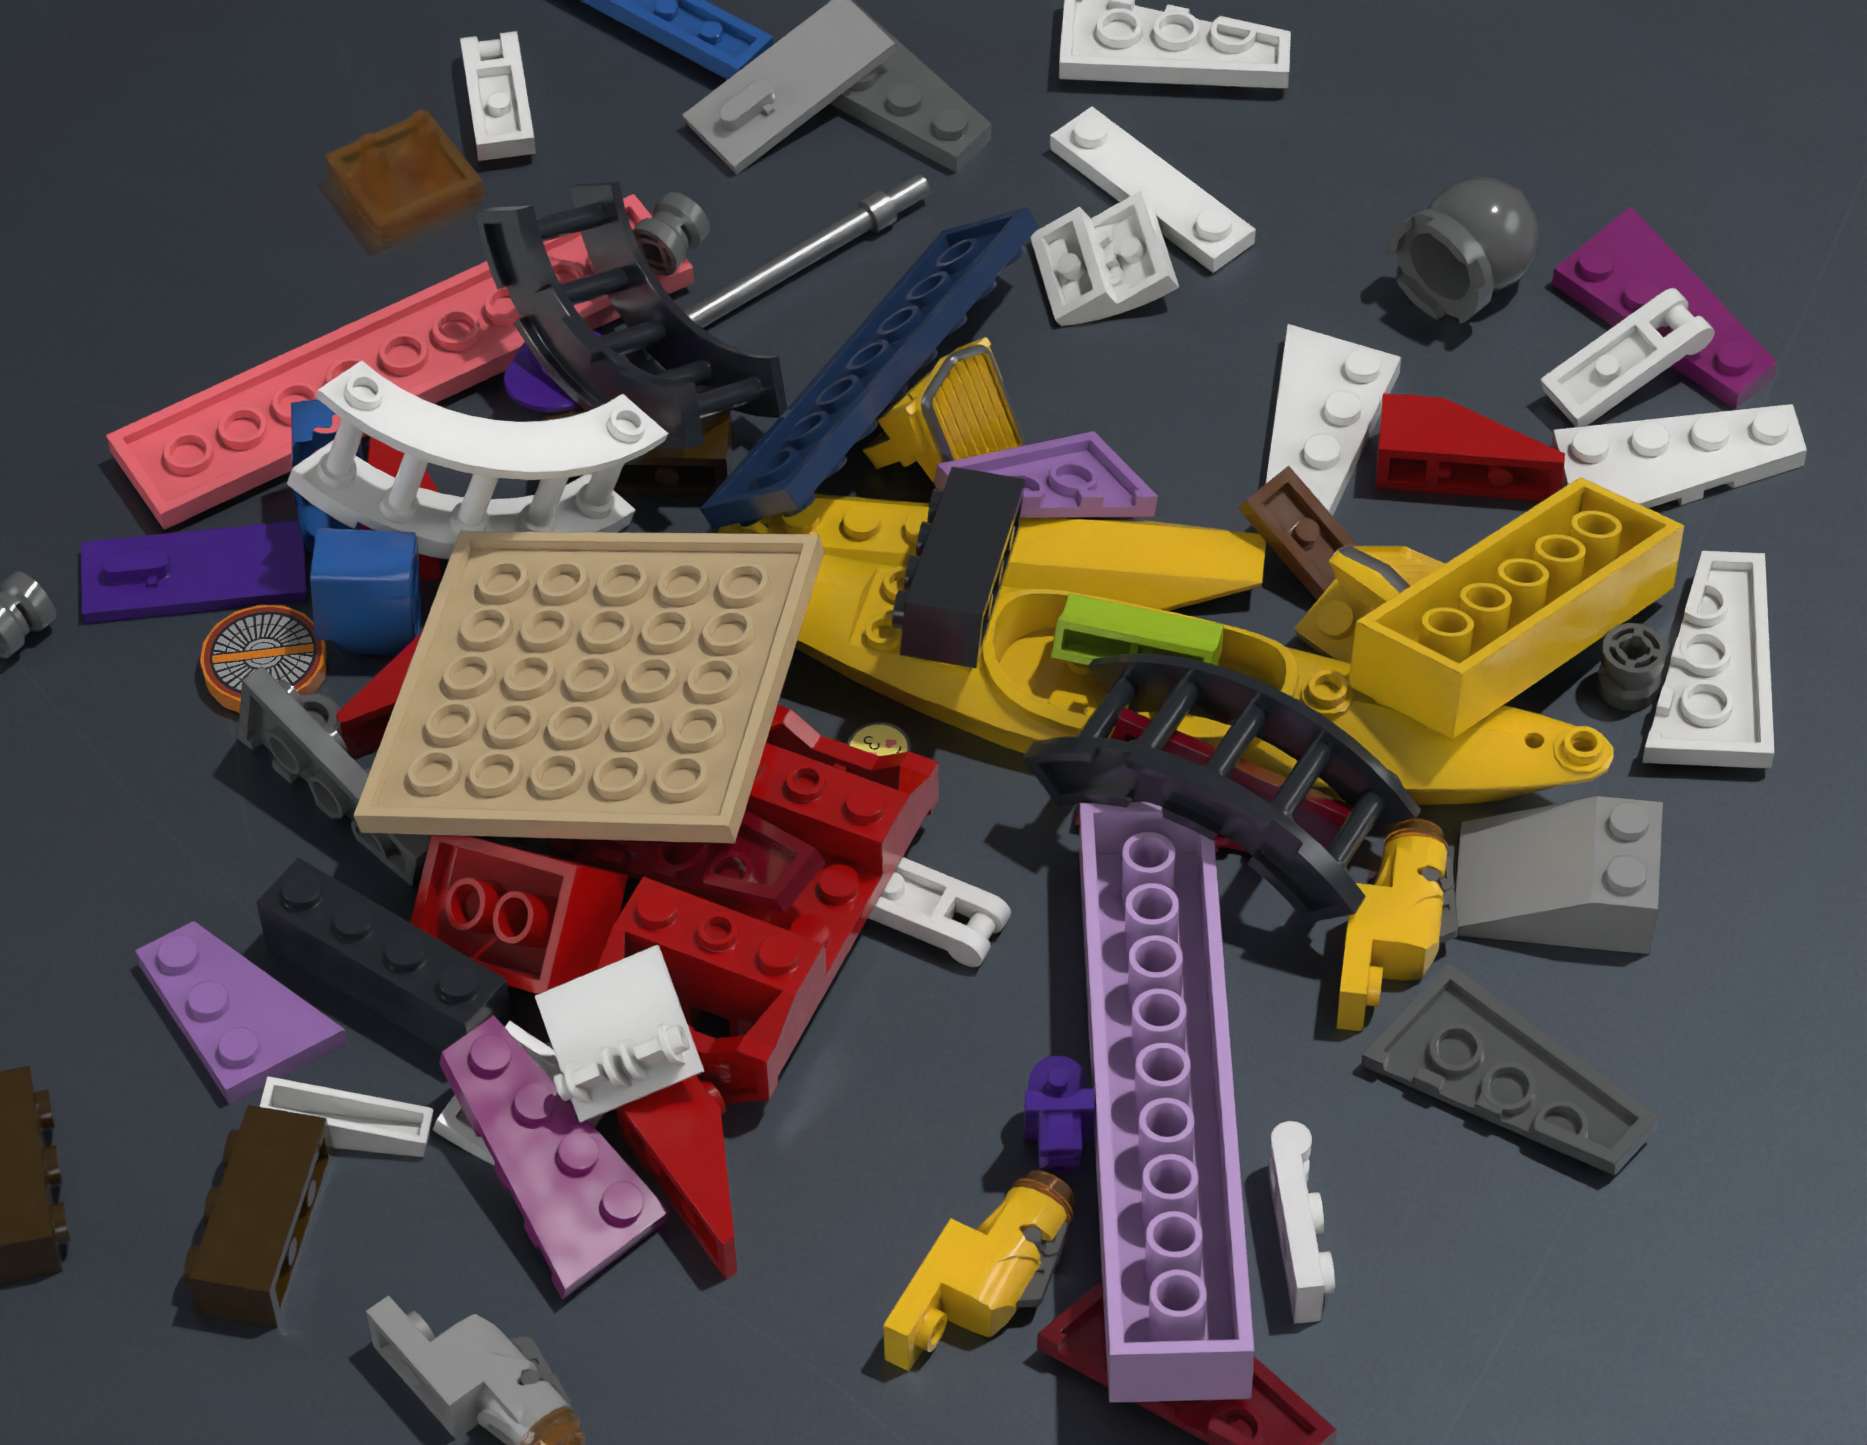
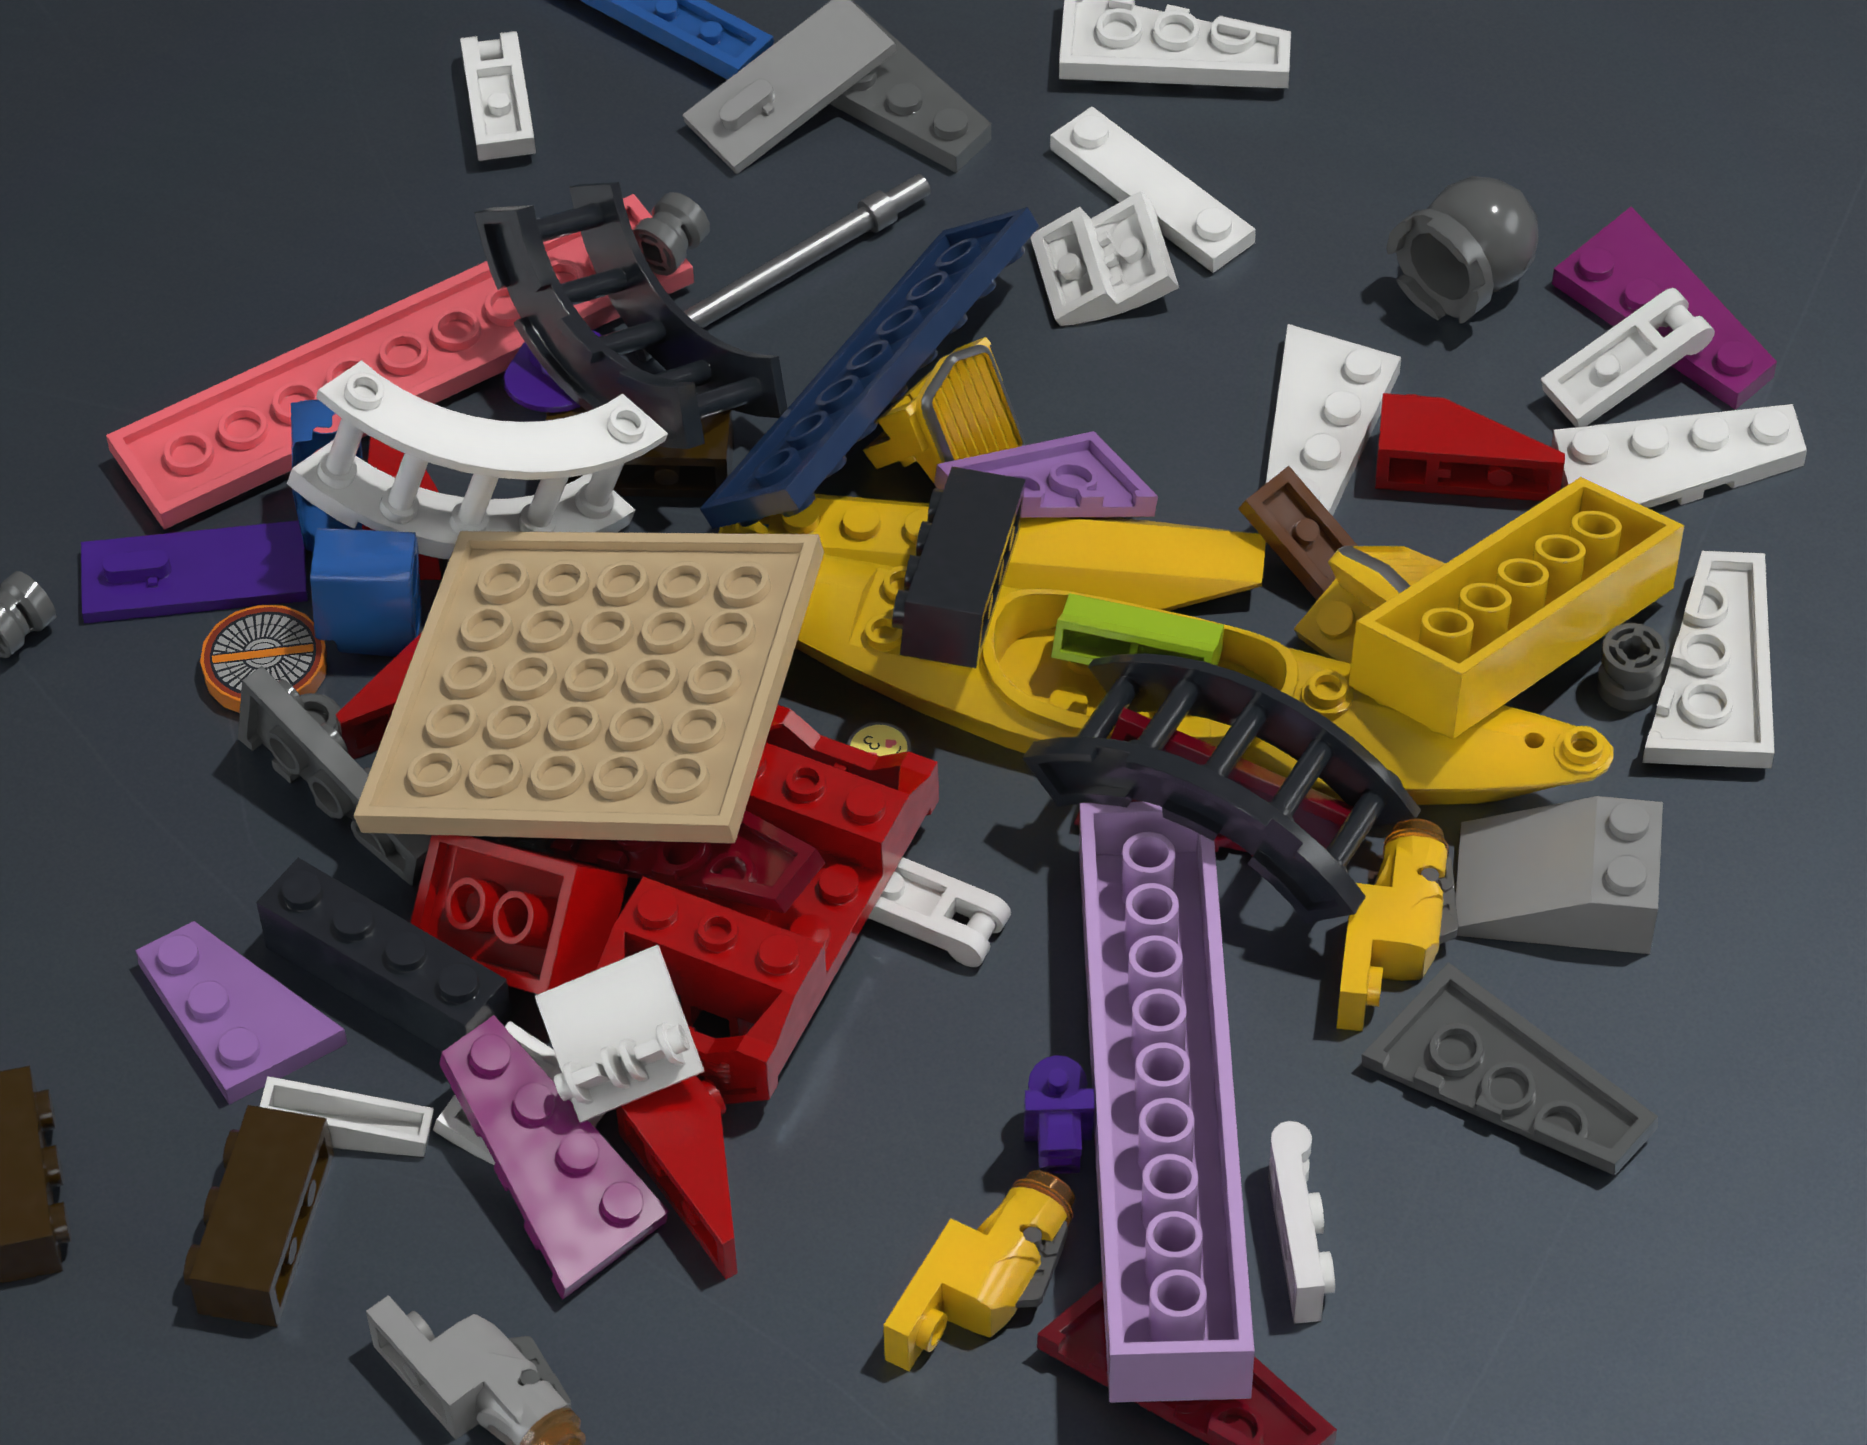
(404, 176): clear orange plate -> none

